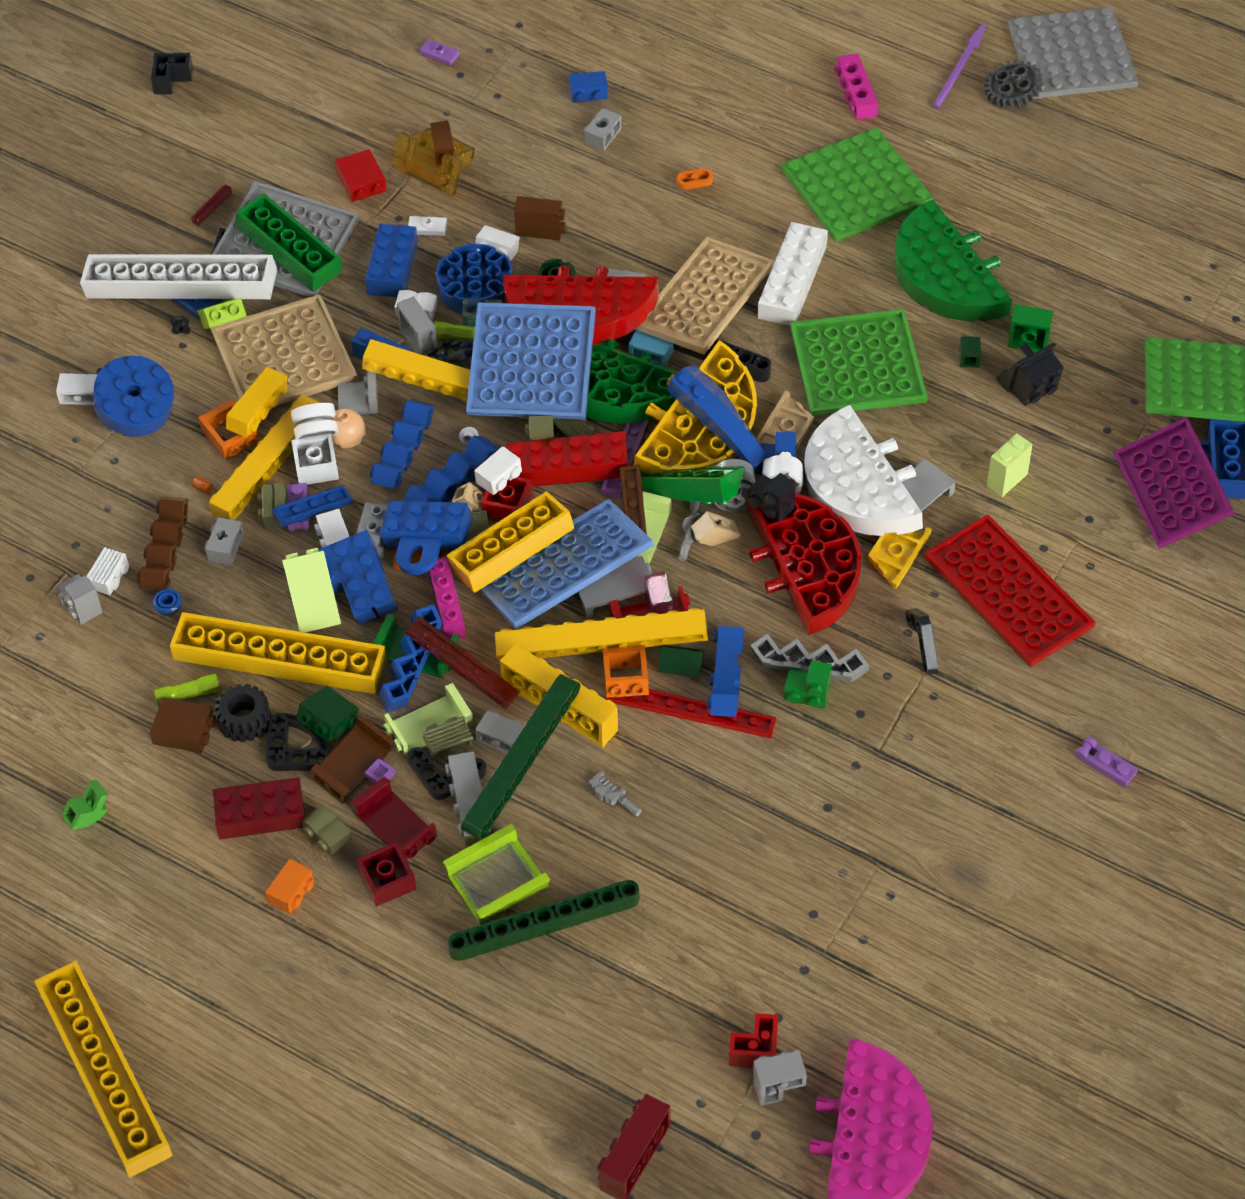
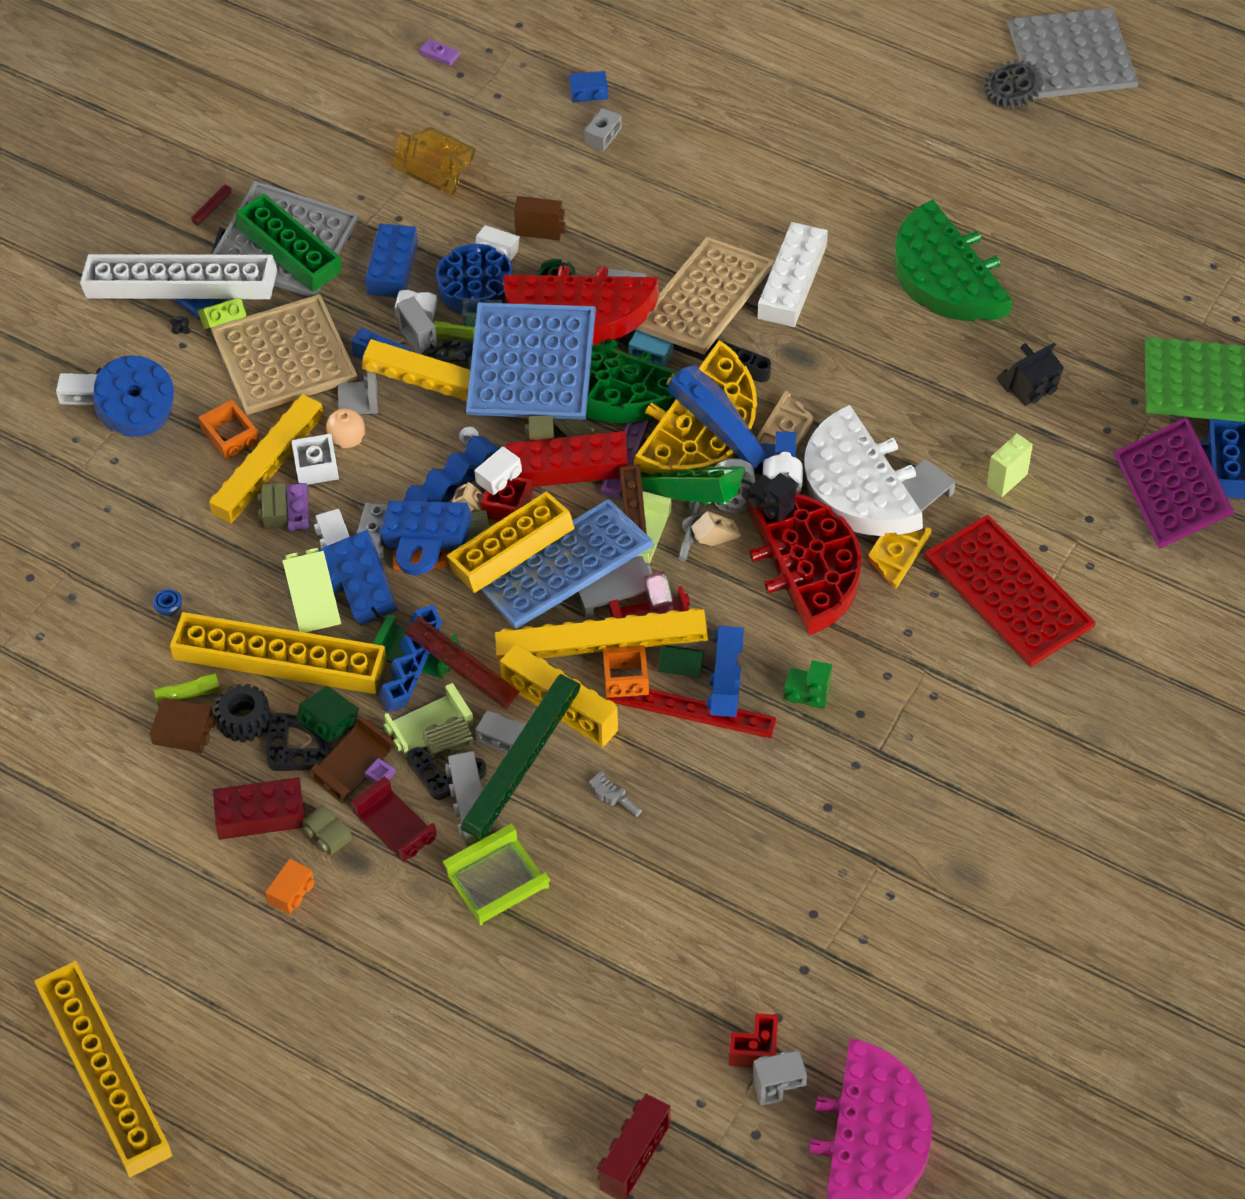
(80, 598): light grey brick -> none
(87, 809): bright green brick -> none
(108, 570): white brick -> none
(167, 536): reddish brown brick -> none
(170, 68): black brick -> none
(202, 483): orange piece -> none
(224, 541): light grey brick -> none
(256, 402): yellow brick -> none
(312, 505): blue tile -> none
(314, 420): white wheel -> none
(360, 175): red brick -> none
(386, 874): dark red brick -> none
(406, 438): blue brick -> none
(429, 225): white plate -> none
(441, 140): reddish brown brick -> none
(446, 599): dark pink brick -> none
(537, 928): dark green beam -> none
(694, 178): orange plate -> none
(795, 656): light grey brick -> none
(856, 86): dark pink brick -> none
(856, 184): bright green plate -> none
(858, 362): bright green plate -> none
(920, 623): black beam -> none
(970, 351): dark green brick -> none
(973, 43): medium lavender piece -> none
(1030, 326): green brick -> none
(1106, 762): medium lavender plate -> none

